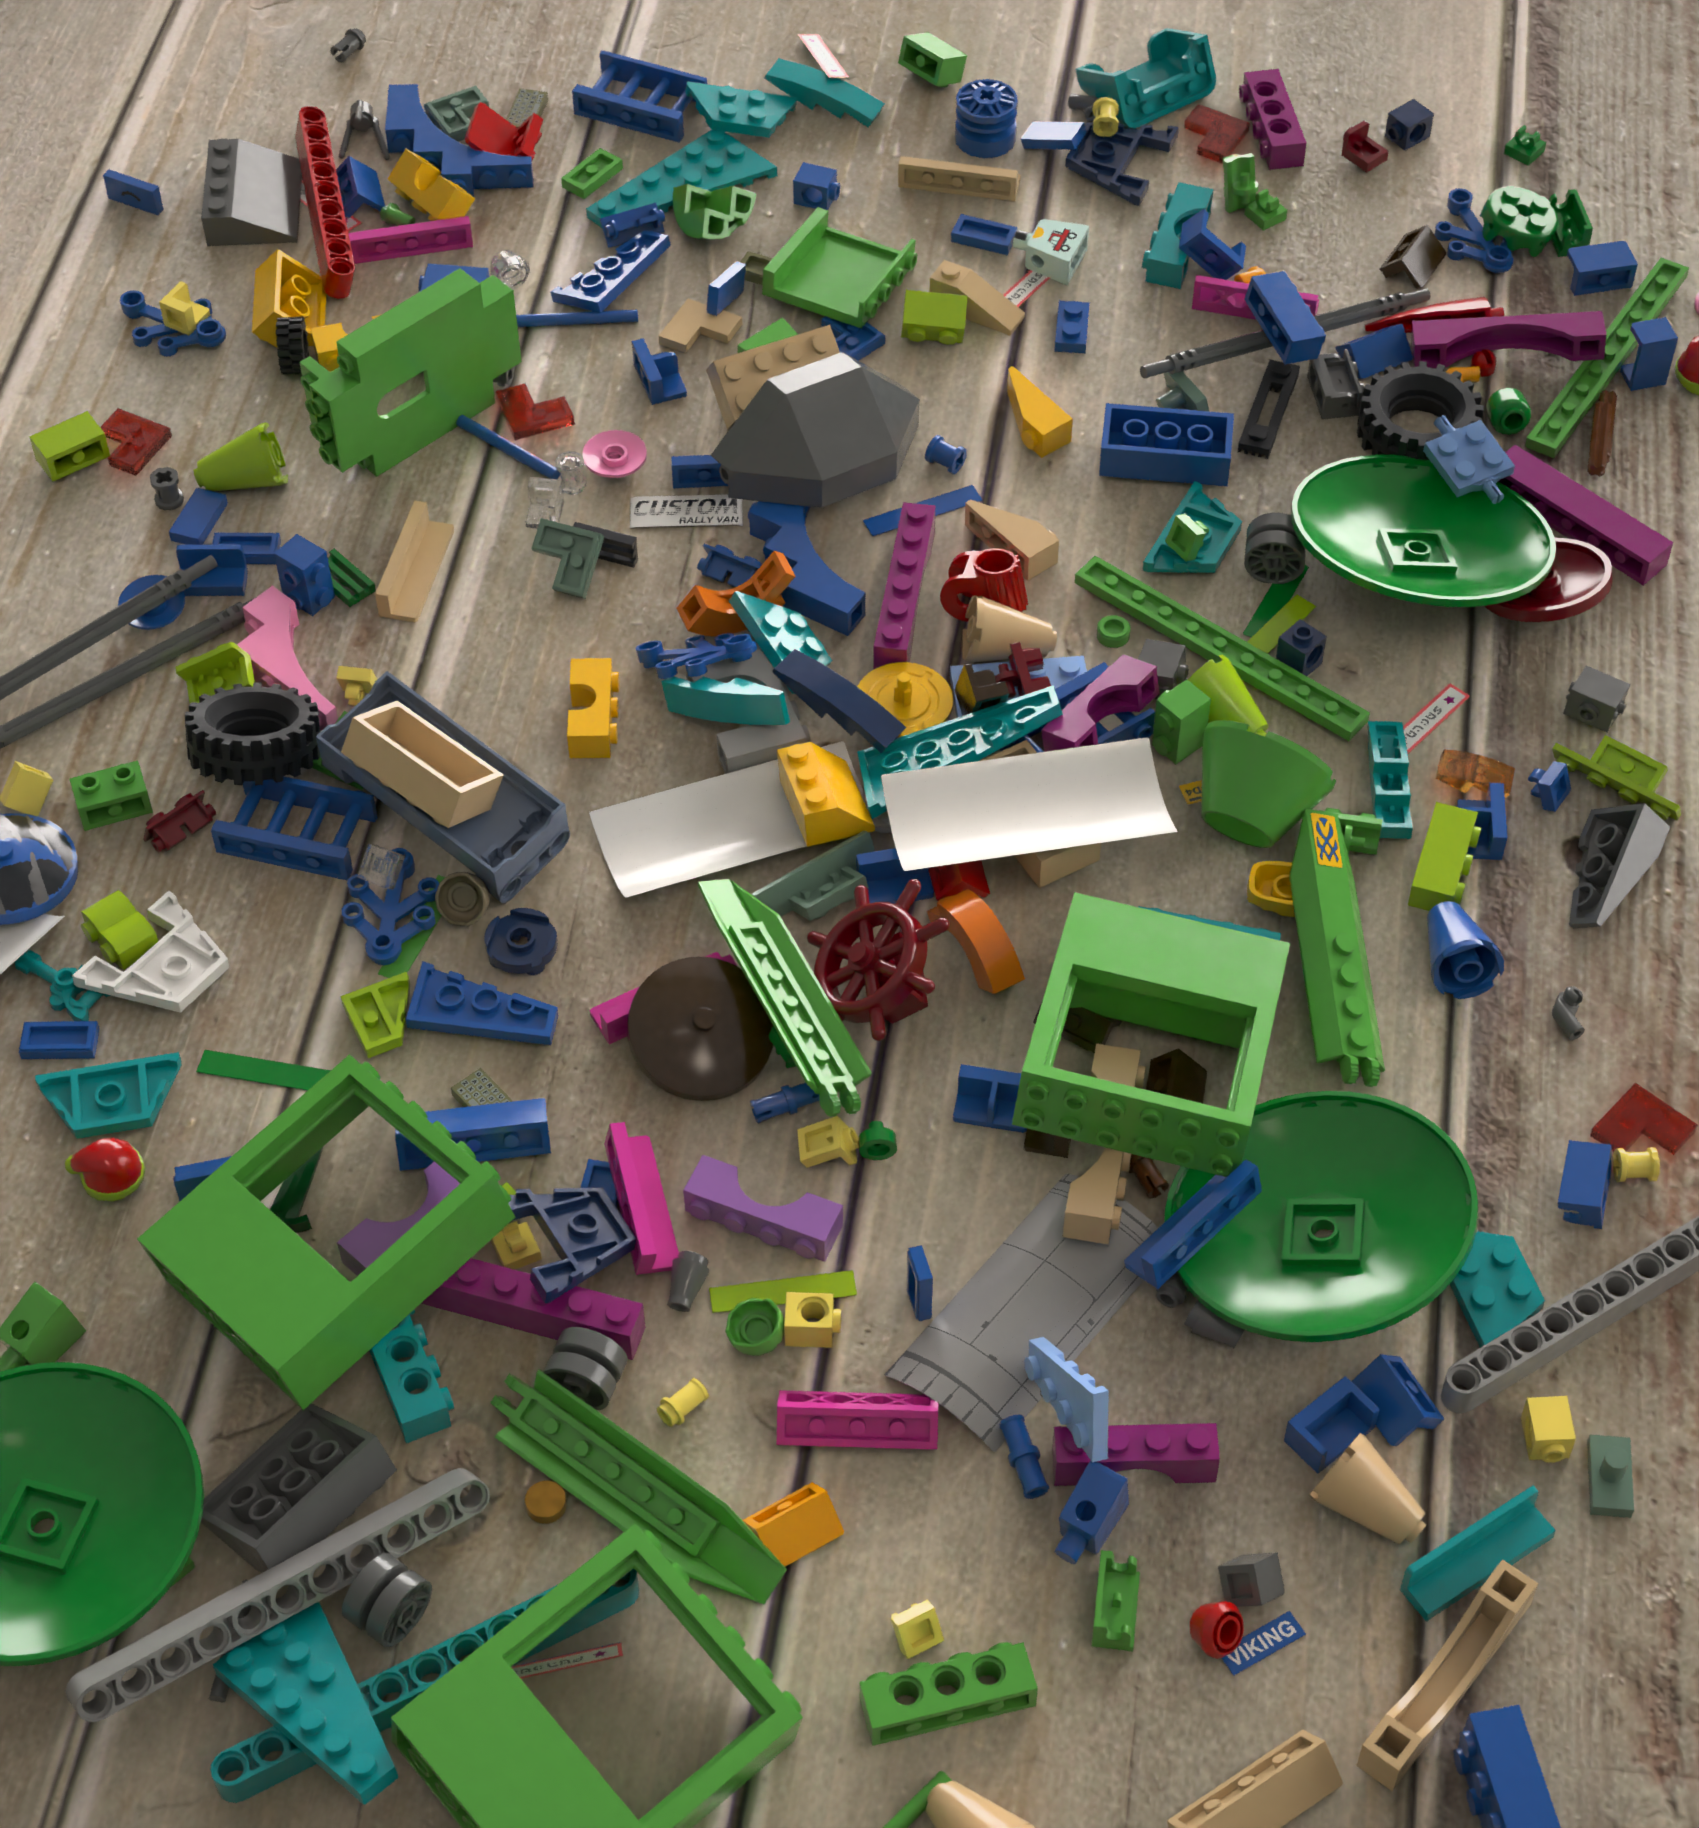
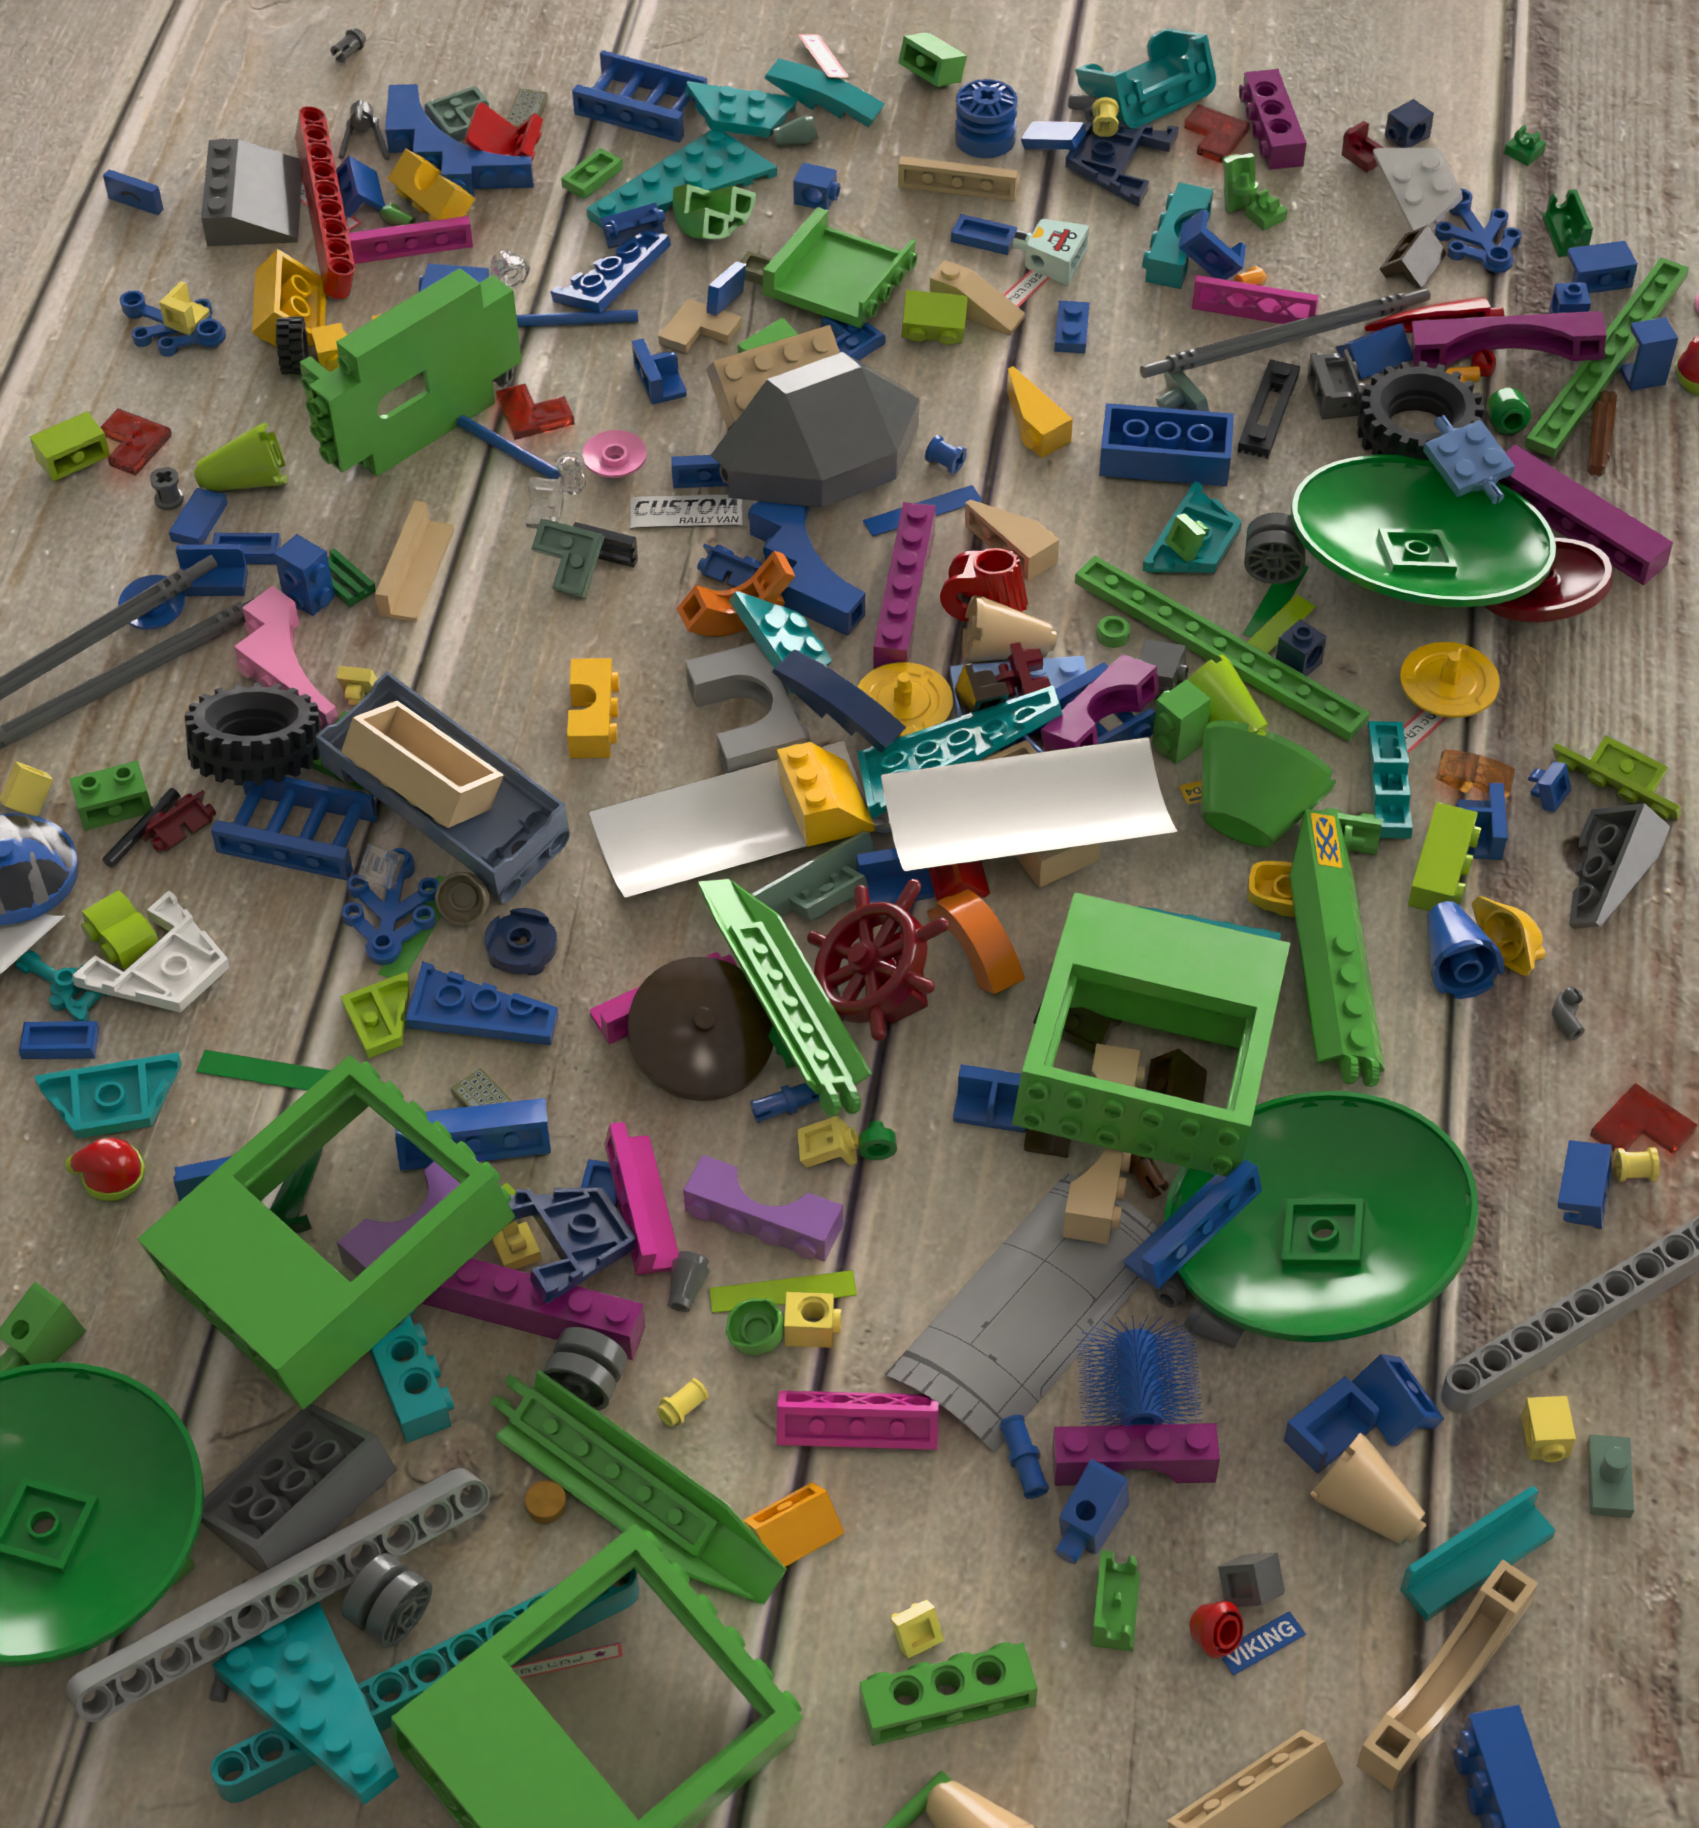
(121, 848): none -> black bar
(216, 669): lime bracket -> none
(697, 655): blue plant -> none
(726, 702): teal slope -> none
(797, 132): none -> sand green cone
(919, 1283): blue tile -> none
(1072, 1396): light blue wing -> none
(1139, 1377): none -> blue piece
(1285, 317): blue brick -> none
(1419, 183): none -> white wing
(1449, 679): none -> yellow piece
(1496, 1287): teal wing -> none
(1511, 932): none -> yellow hat
(1529, 231): green plate -> none
(1570, 298): none -> blue brick
(1596, 698): dark grey head -> none

